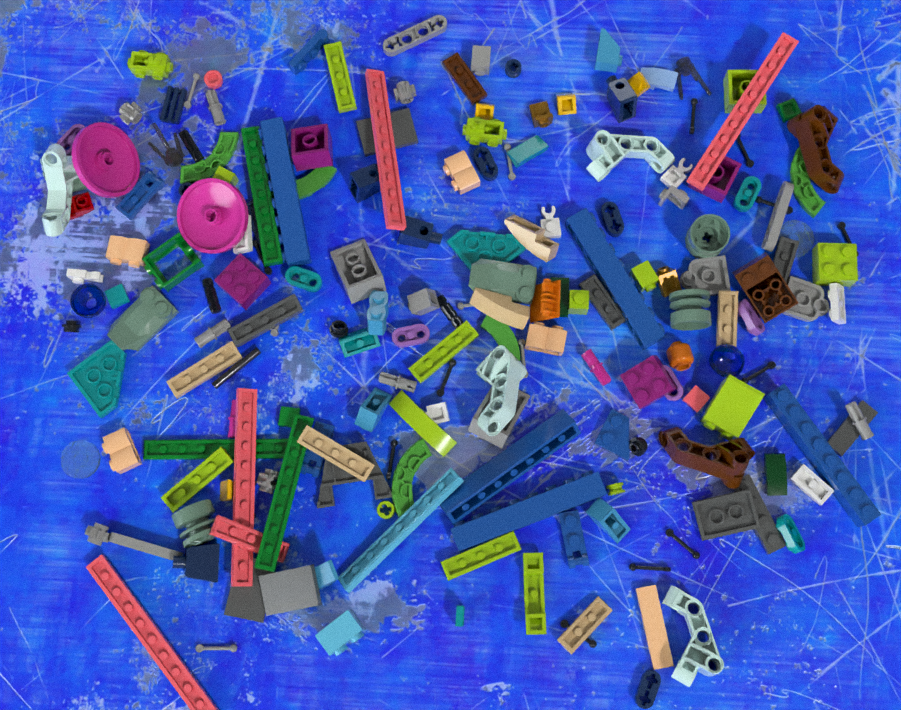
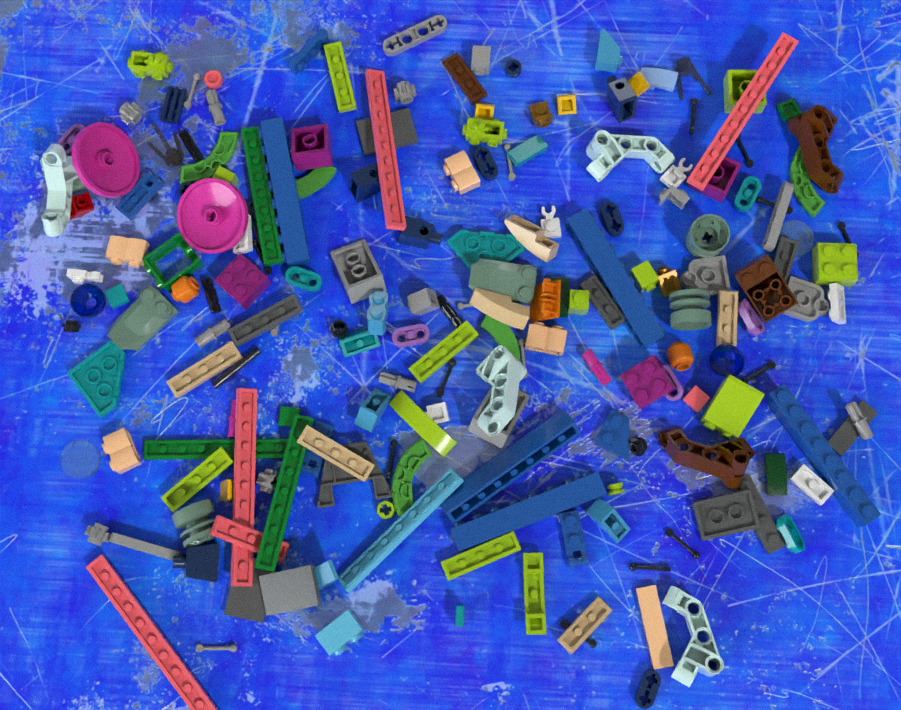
(185, 289): none -> orange head

